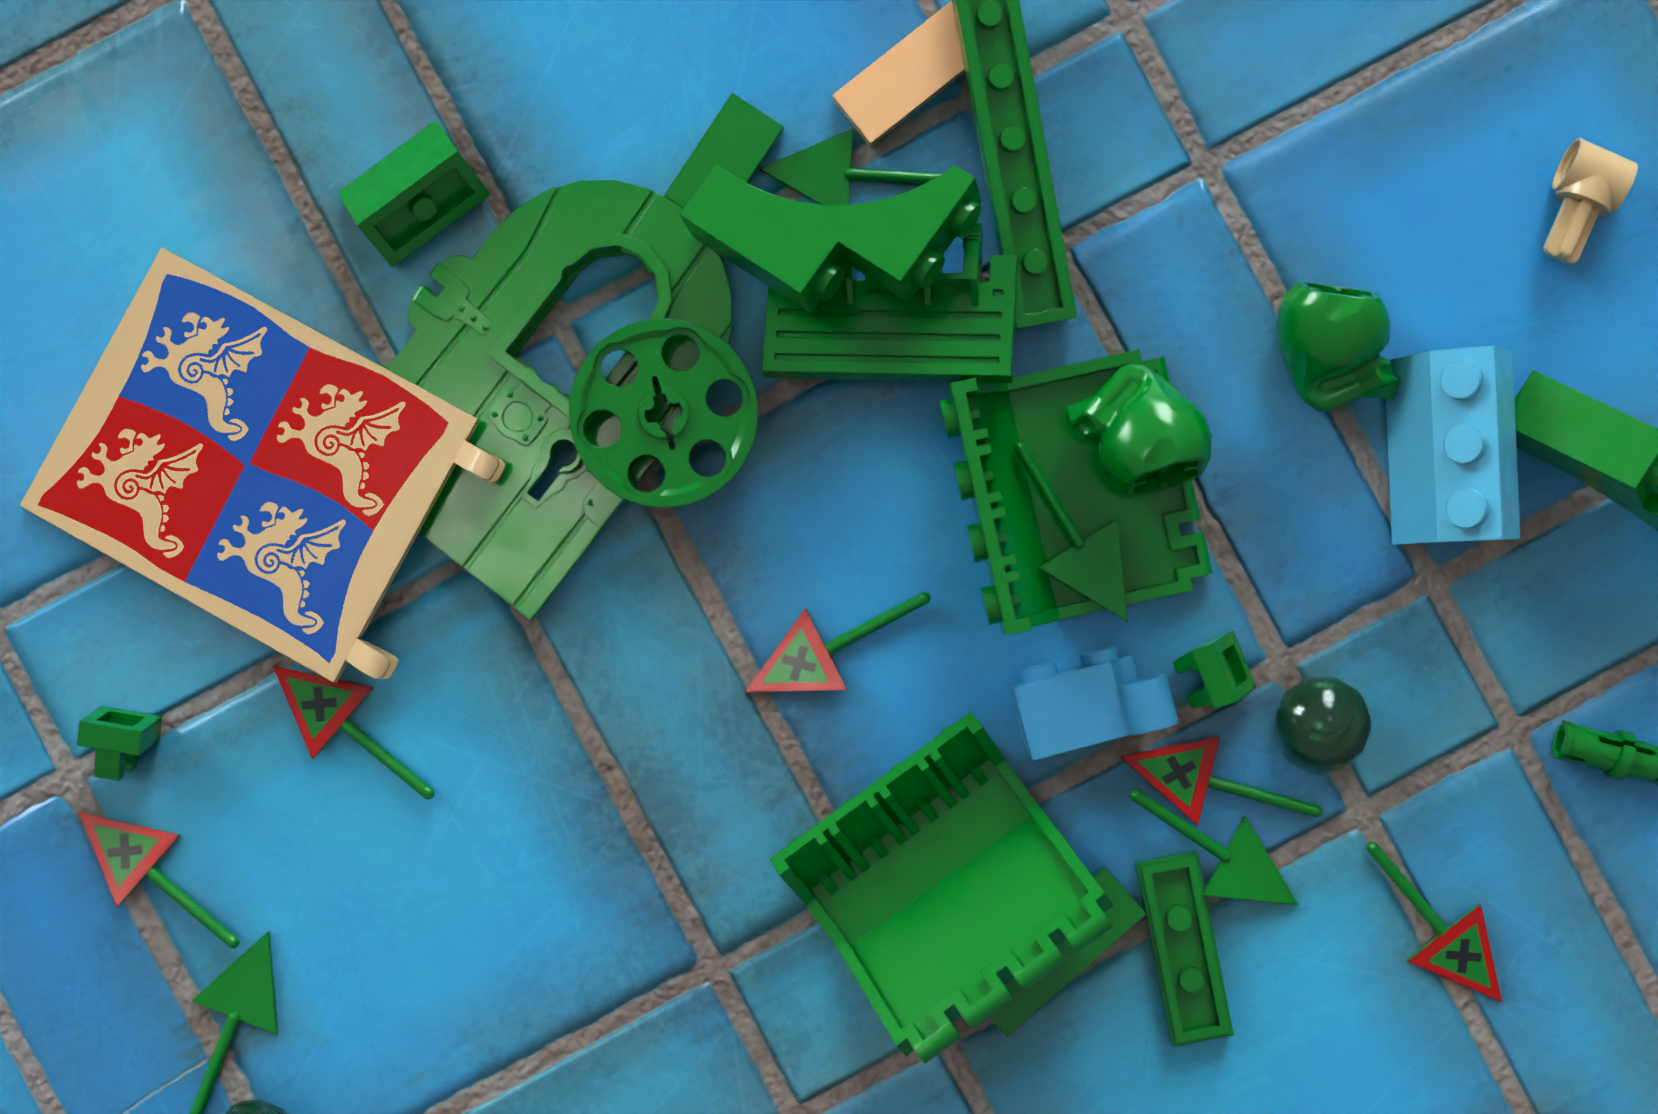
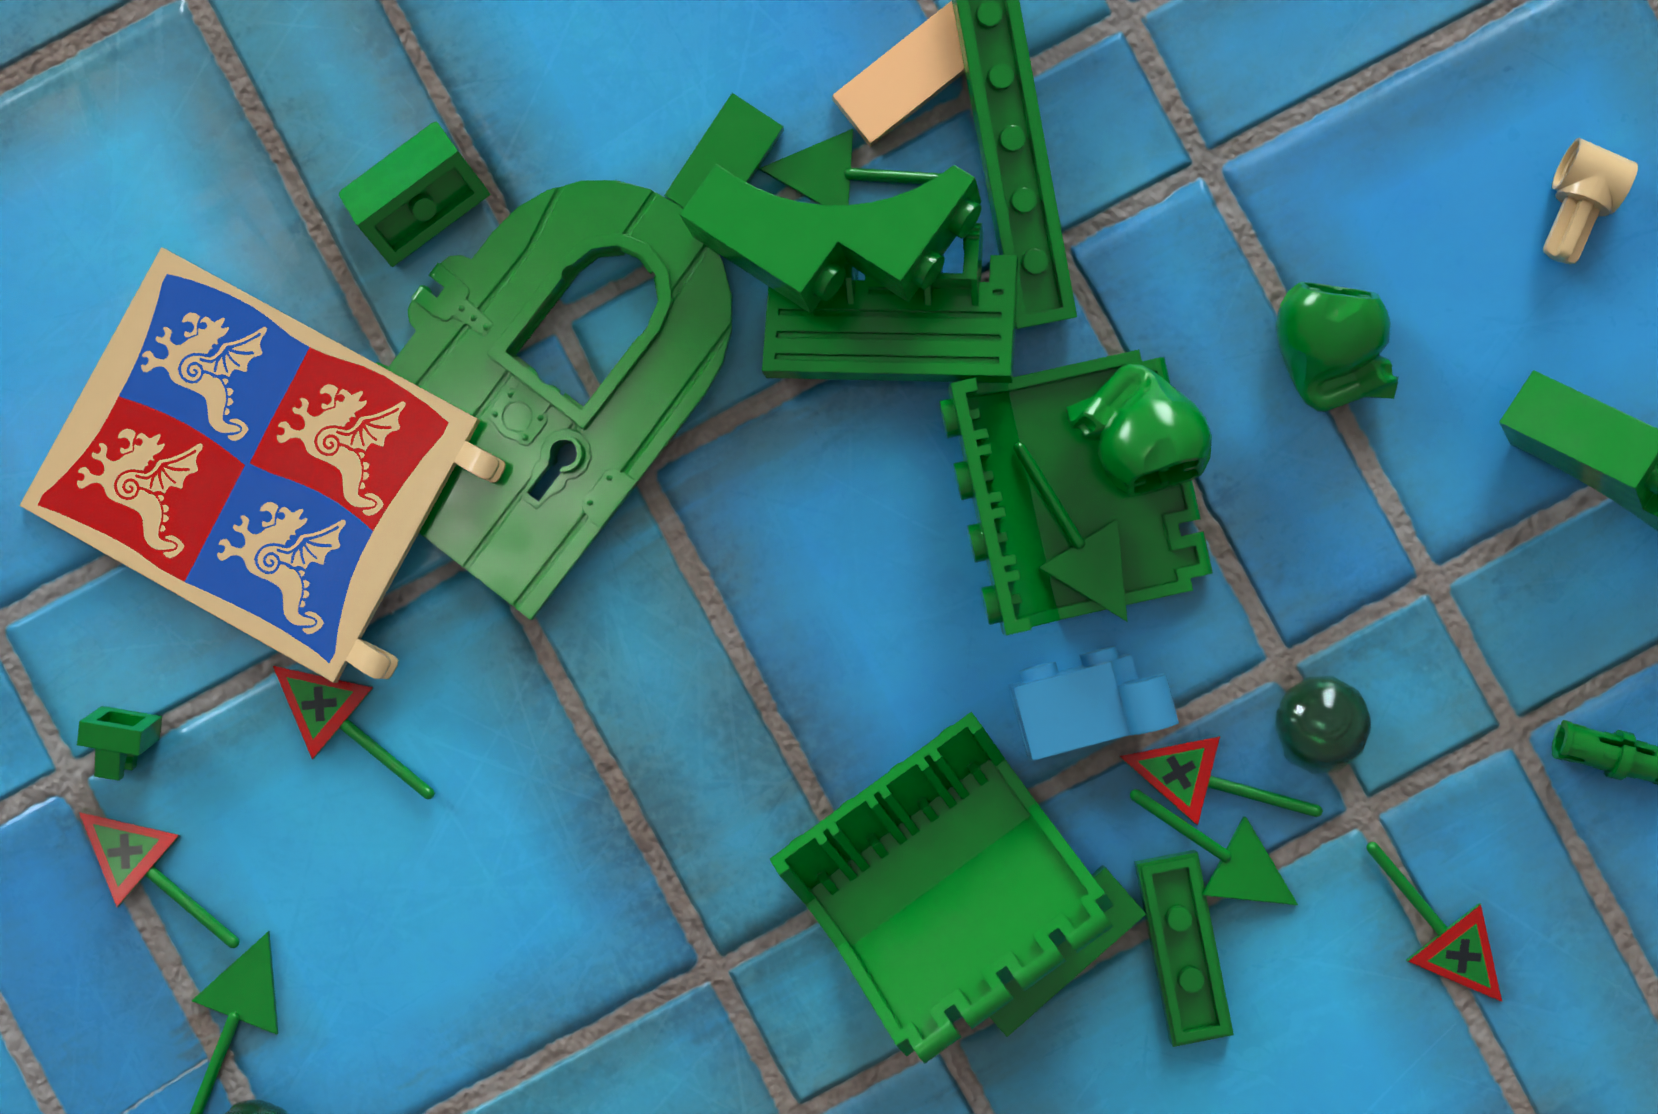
(631, 402): green wedge -> none
(805, 661): piece -> none
(1222, 671): green tile -> none
(1453, 447): medium azure slope -> none

